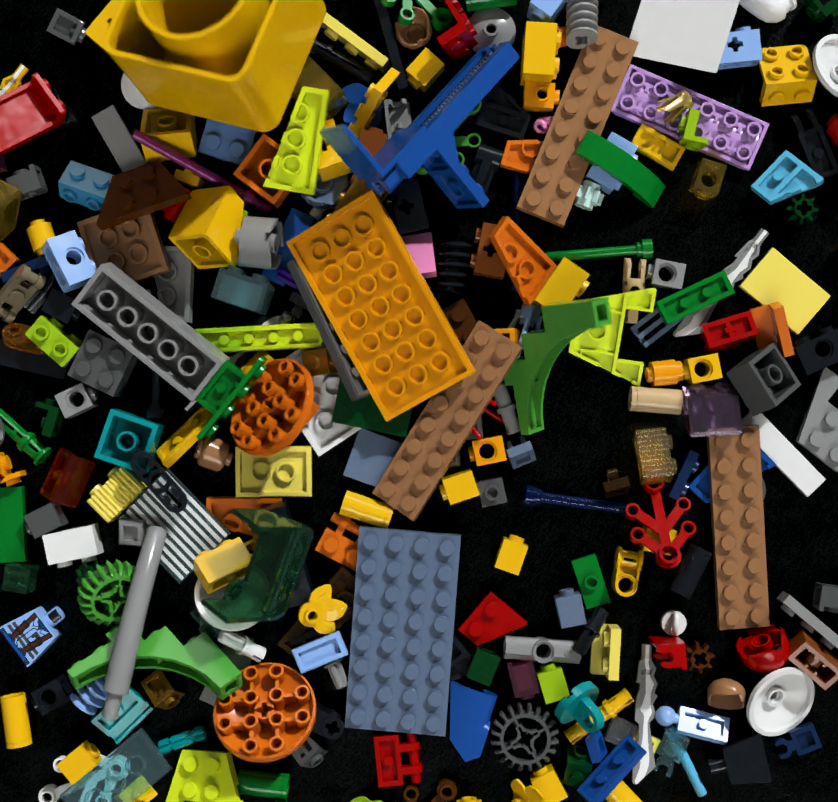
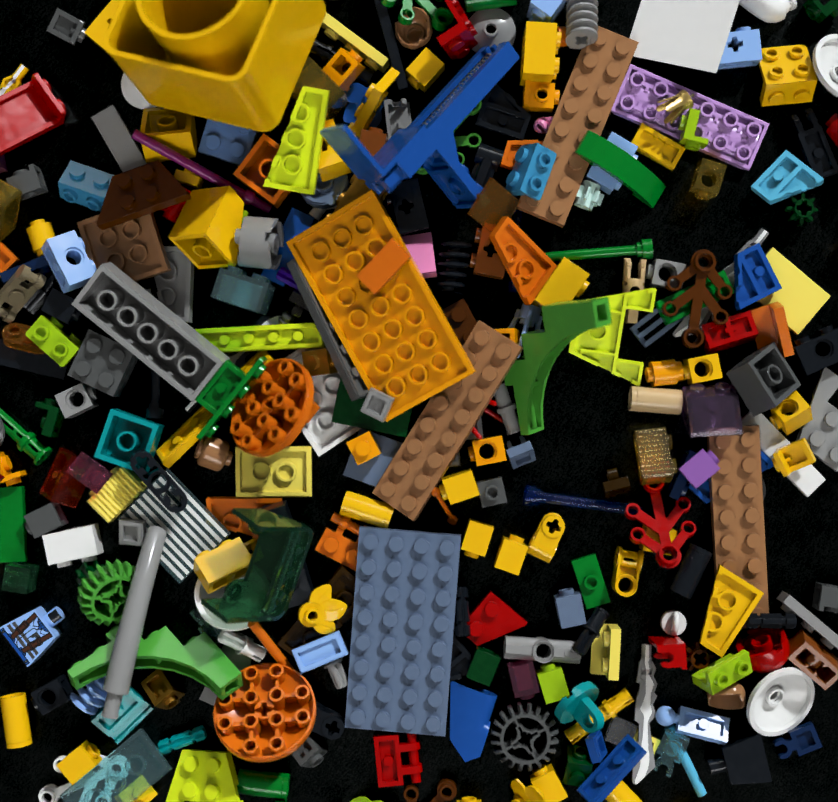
(89, 472): none -> clear pink brick
(268, 643): none -> orange bar
(337, 65): none -> light orange brick
(364, 447): none -> light orange brick
(377, 404): none -> light grey tile
(384, 266): none -> orange tile
(452, 519): none -> orange hinge
(462, 613): none -> black axle
(476, 538): none -> yellow brick
(492, 204): none -> clear orange piece
(530, 171): none -> dark azure bracket
(545, 541): none -> yellow piece
(698, 294): none -> reddish brown plant
(700, 467): none -> medium lavender brick
(723, 672): none -> lime bracket
(727, 610): none -> yellow wing
(753, 277): none -> blue wing
(771, 621): none -> black axle
(793, 457): none -> yellow bracket
(801, 413): none -> yellow brick

